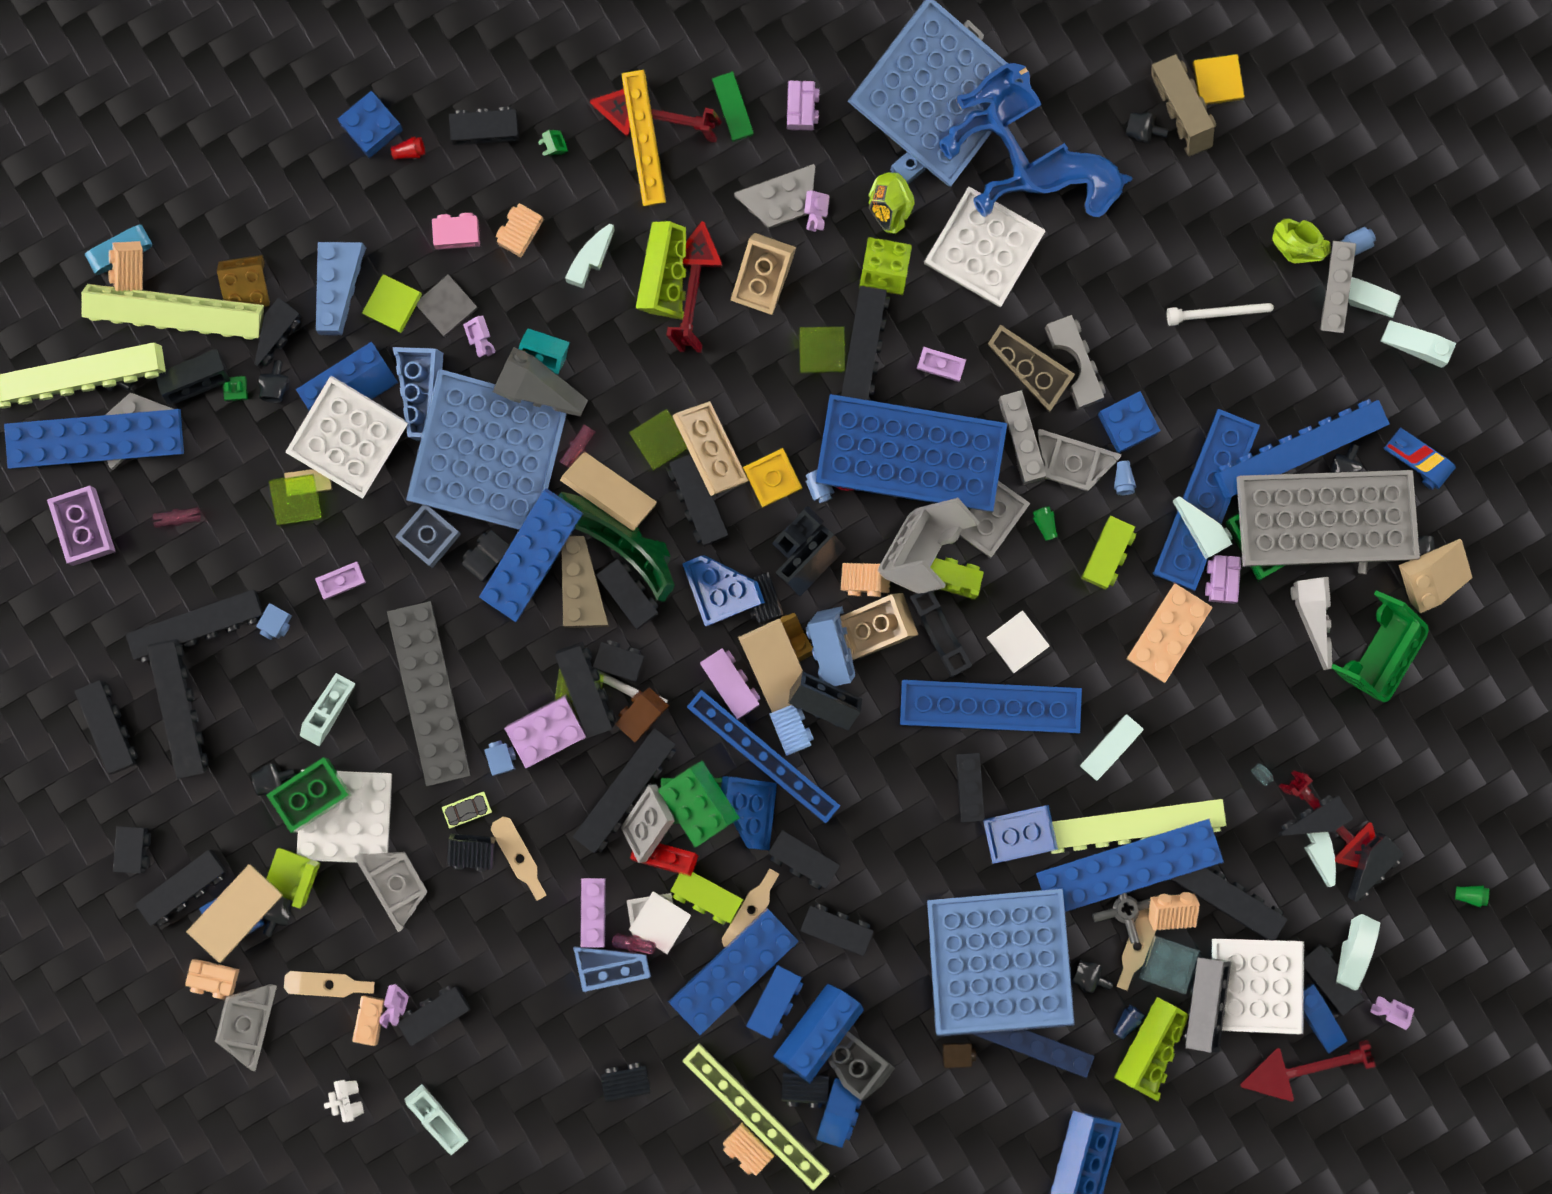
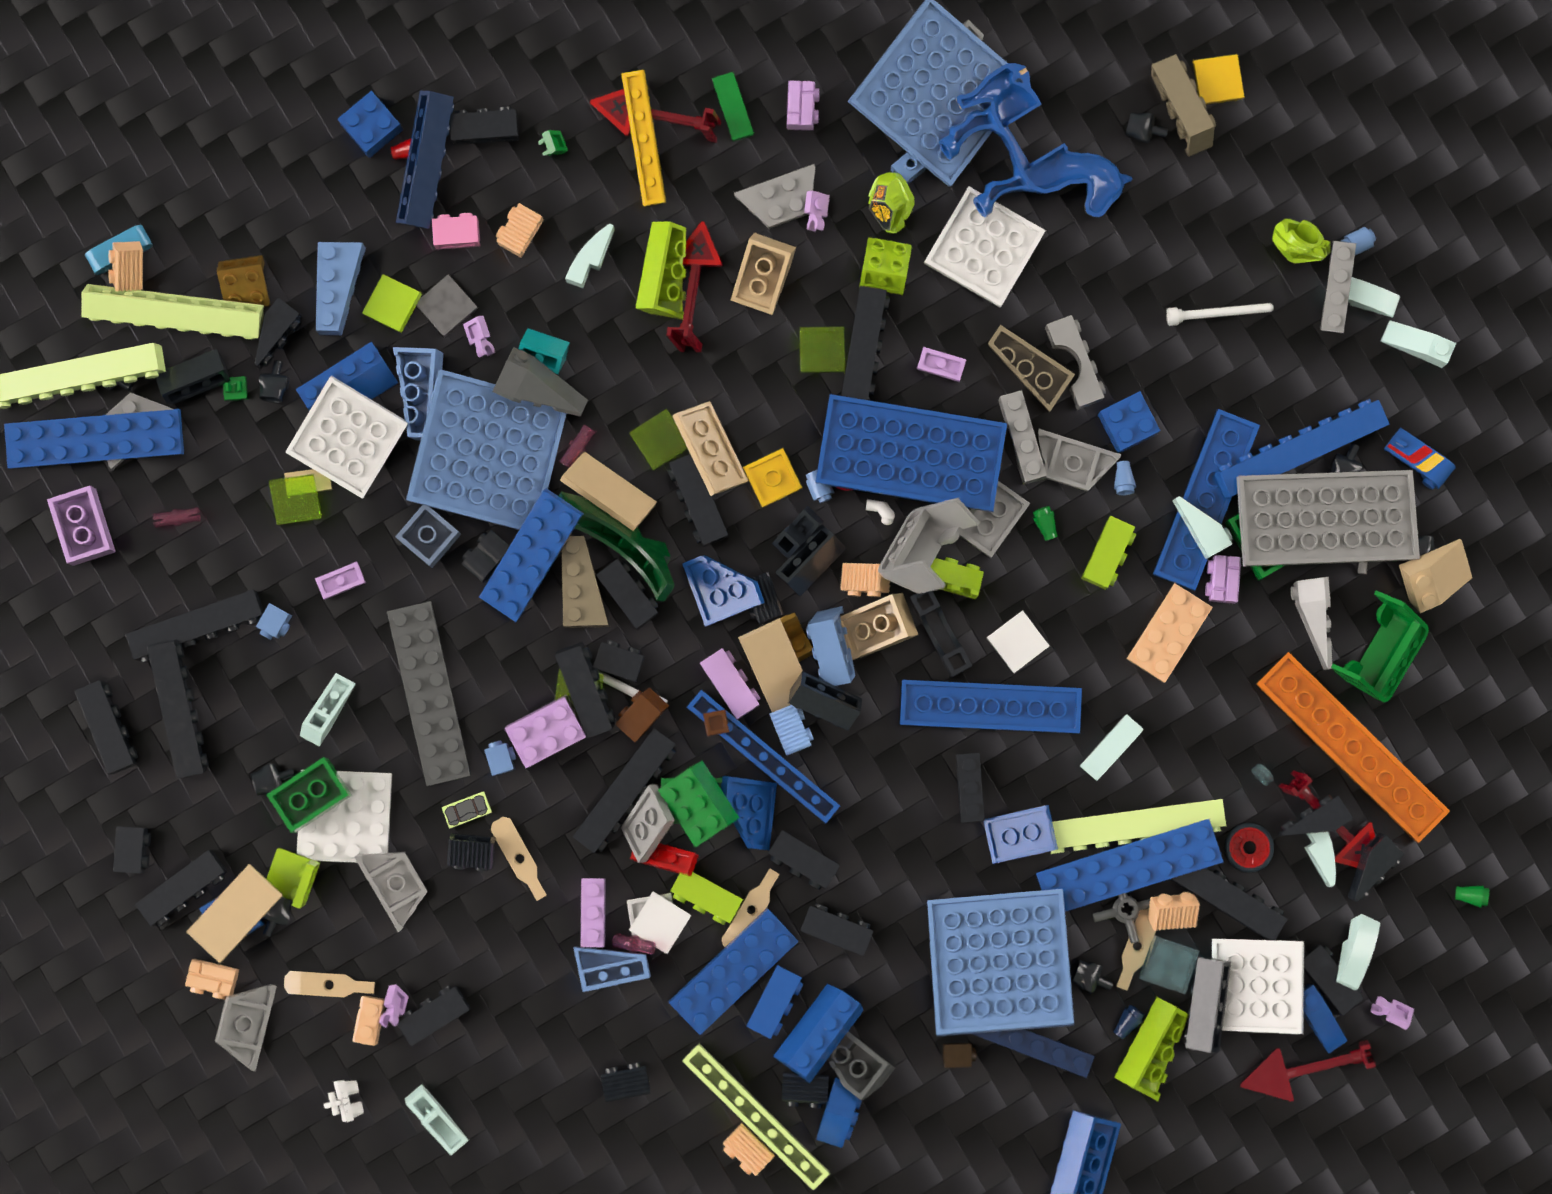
(425, 159): none -> dark blue brick
(716, 723): none -> reddish brown tile
(883, 509): none -> white arm
(1238, 837): none -> red wheel
(1353, 747): none -> orange plate

